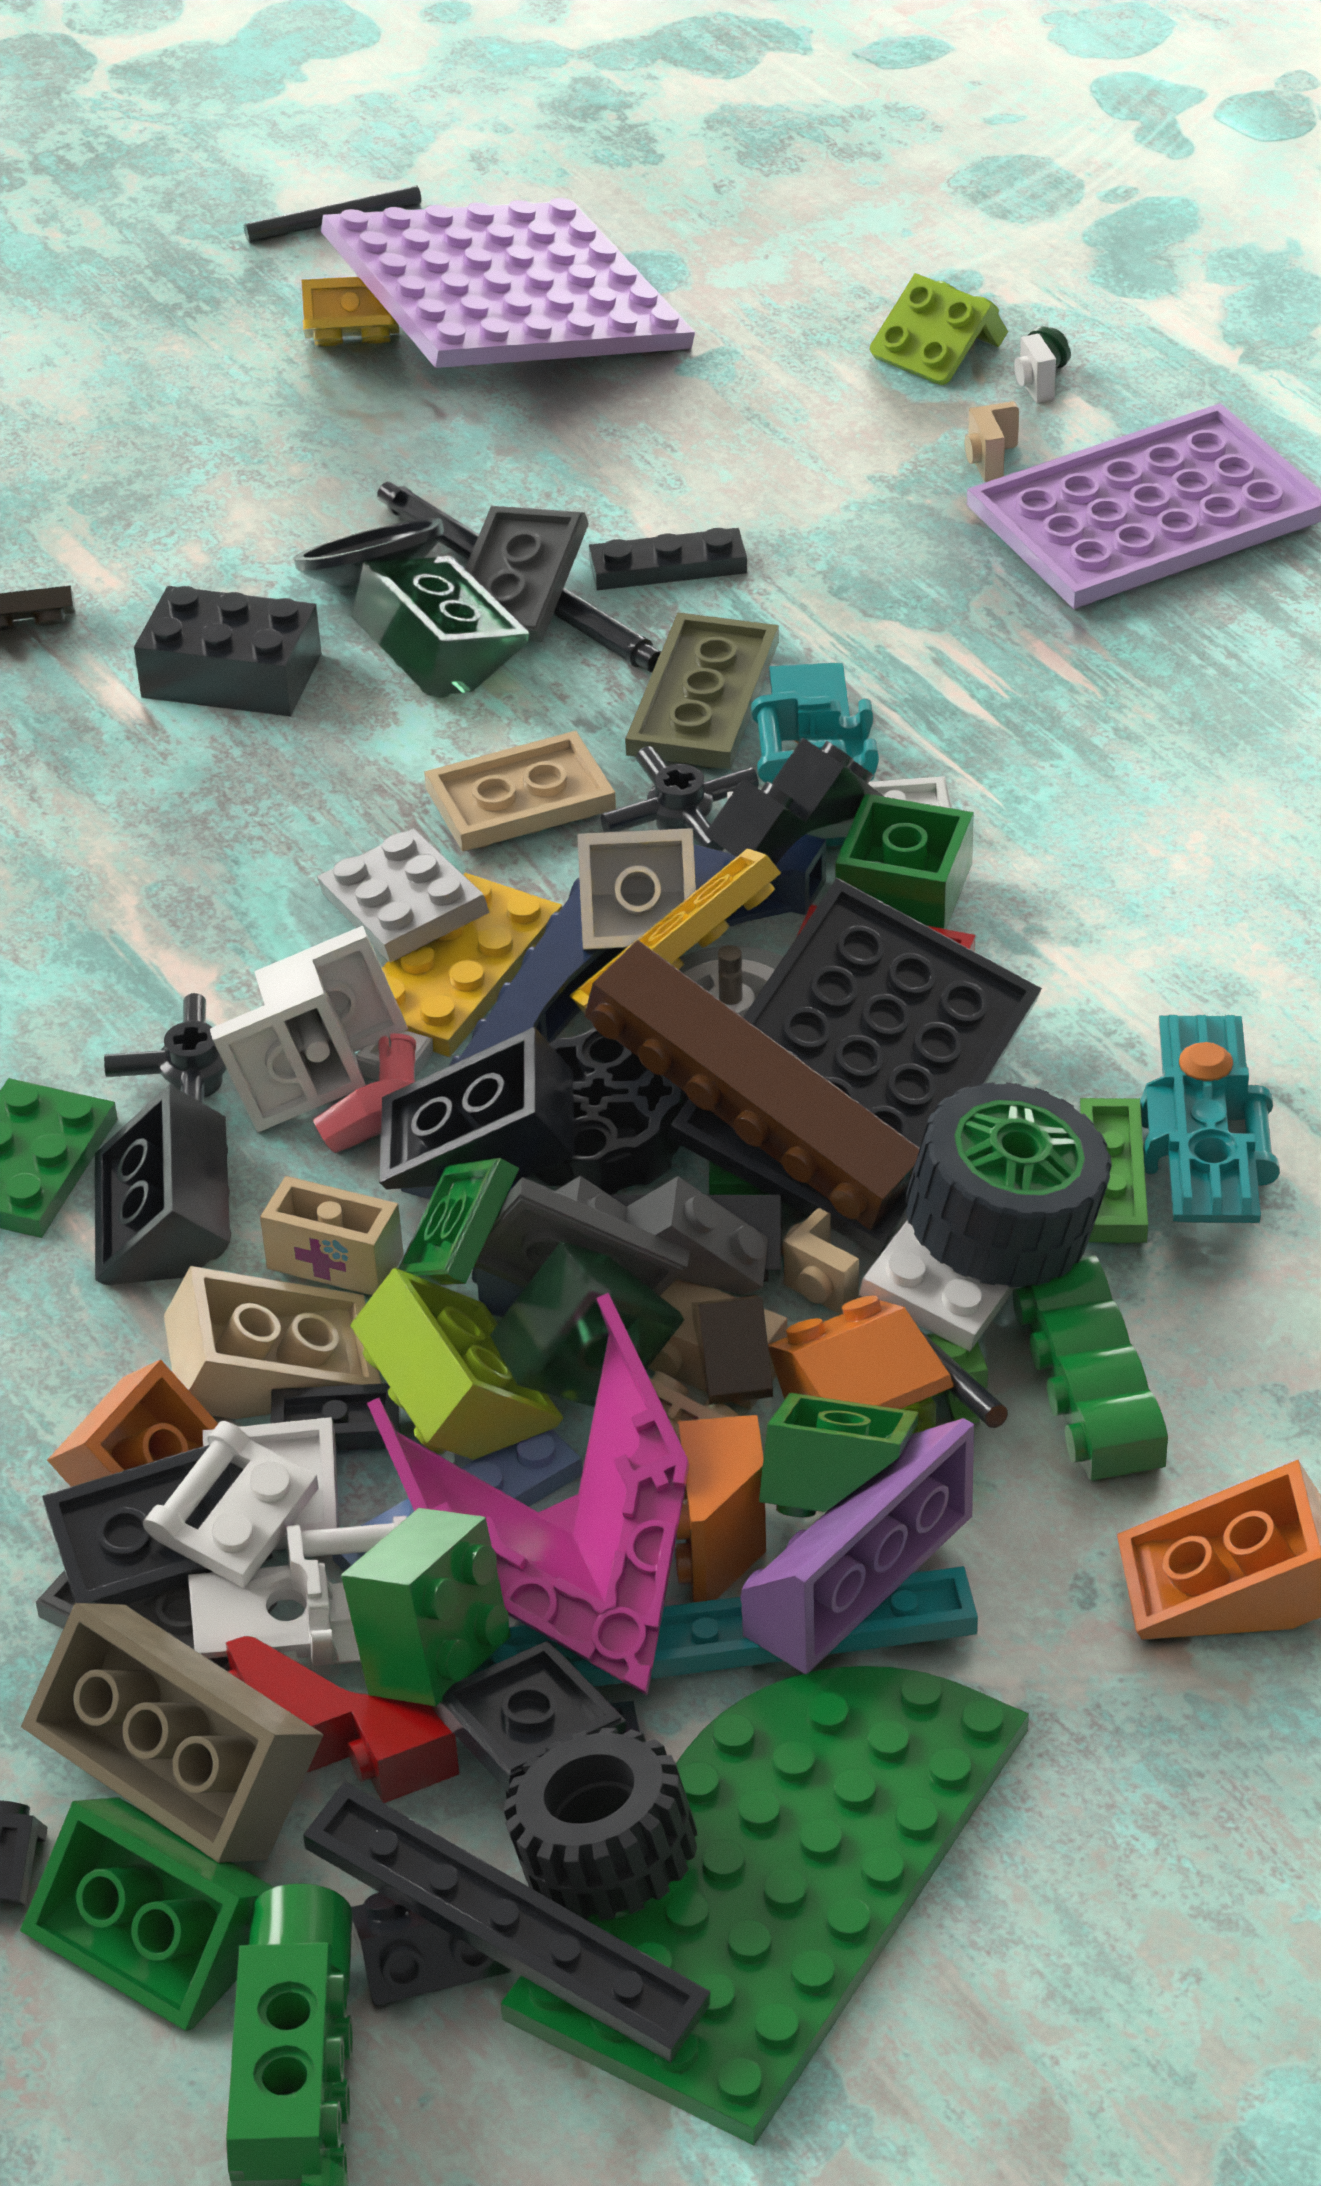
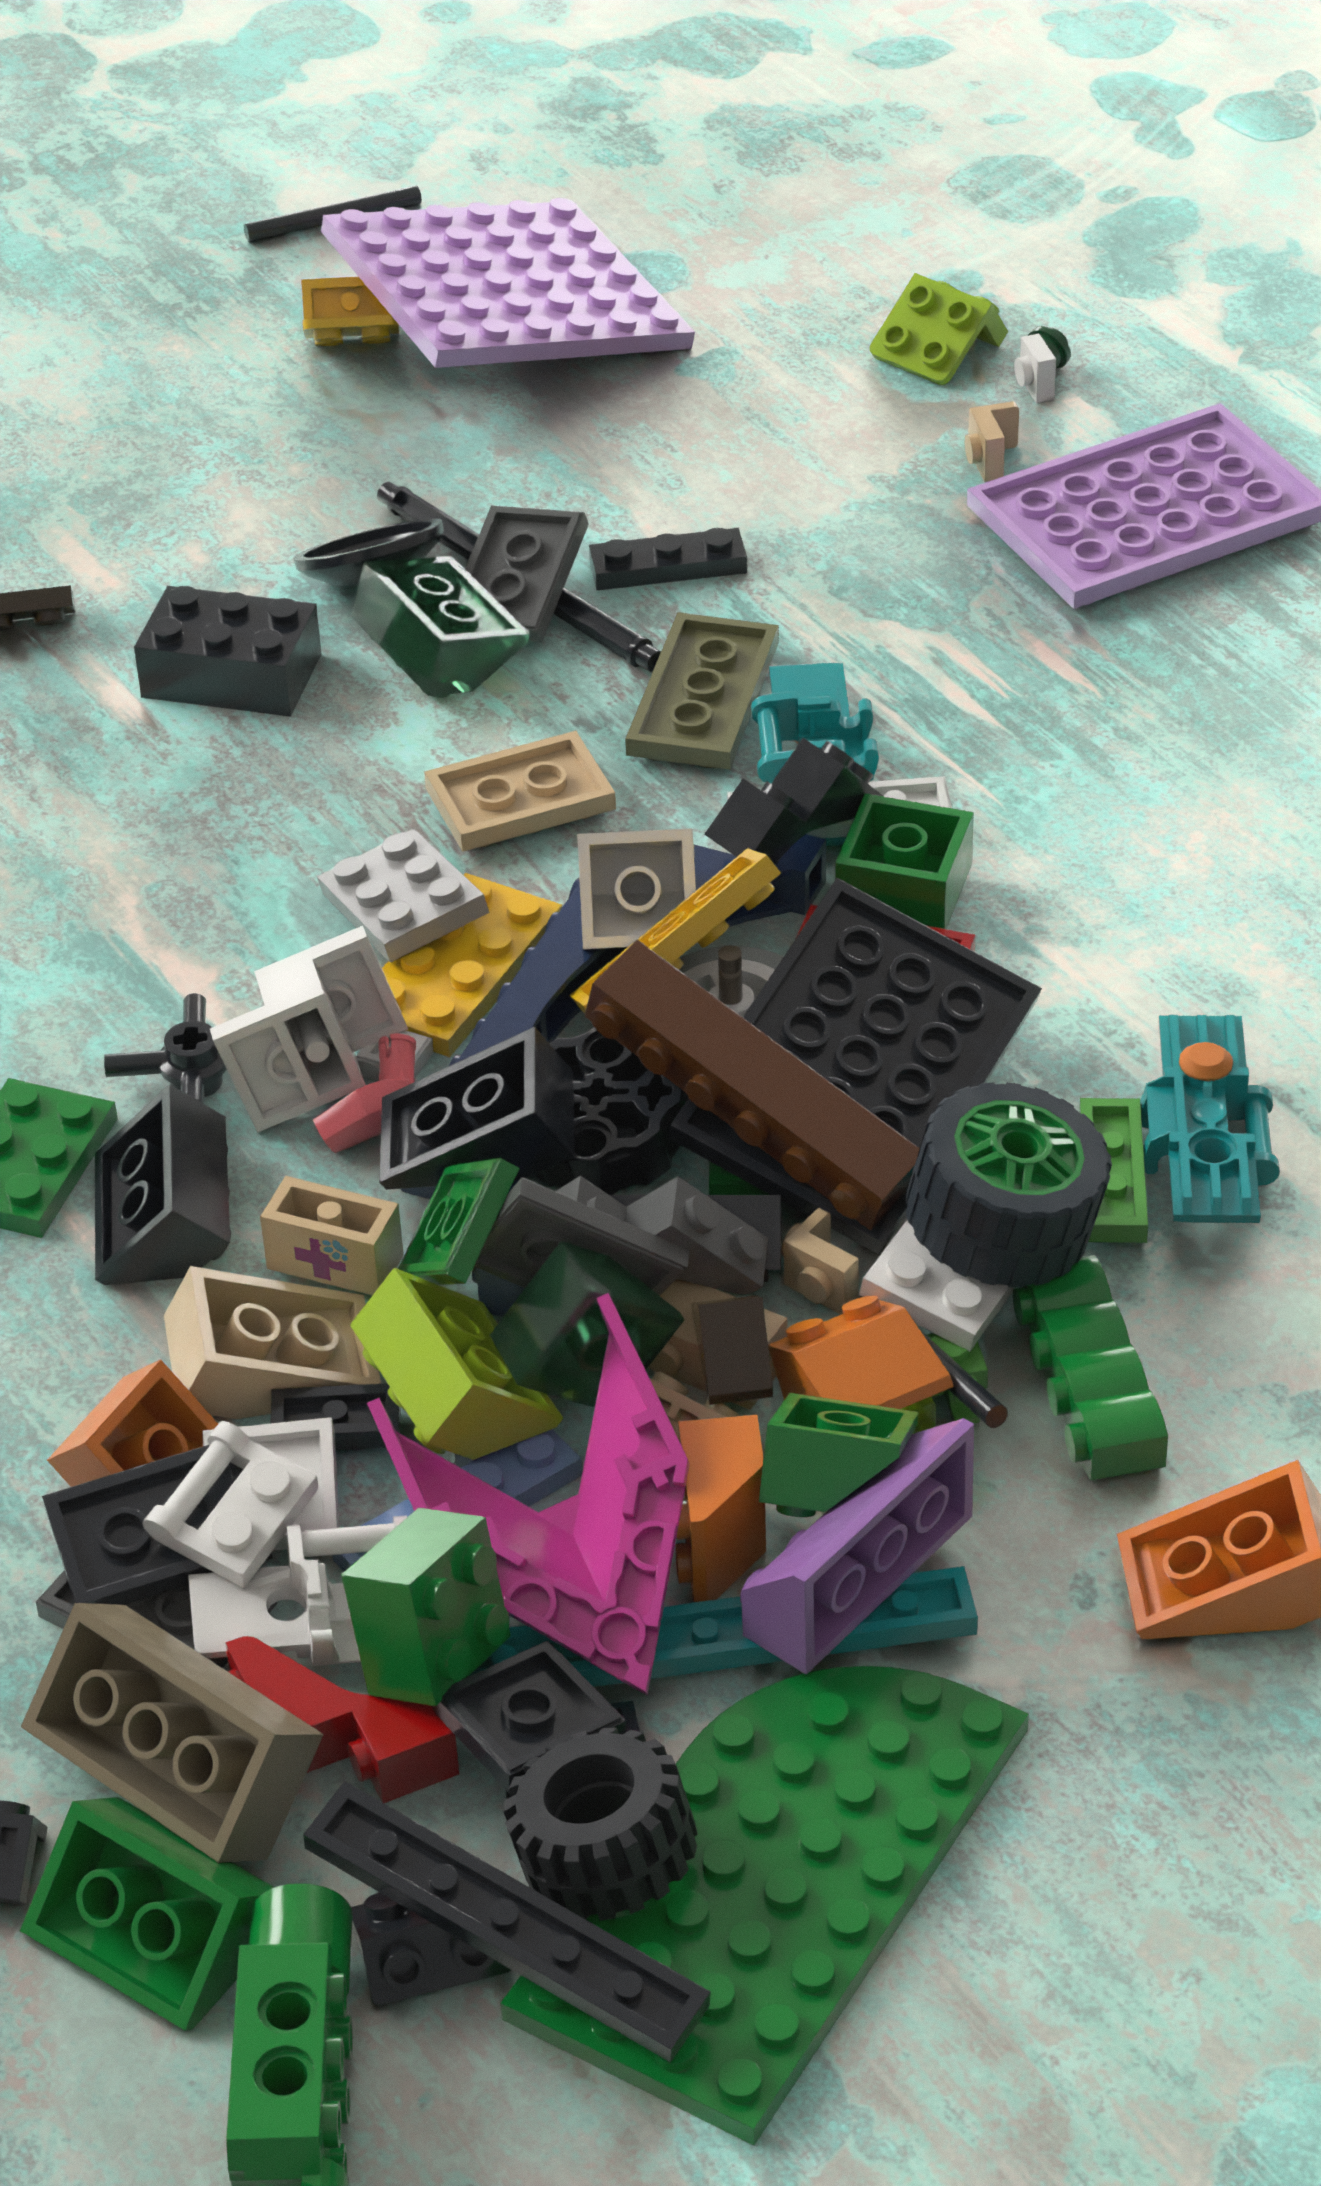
(677, 798): black bar -> none

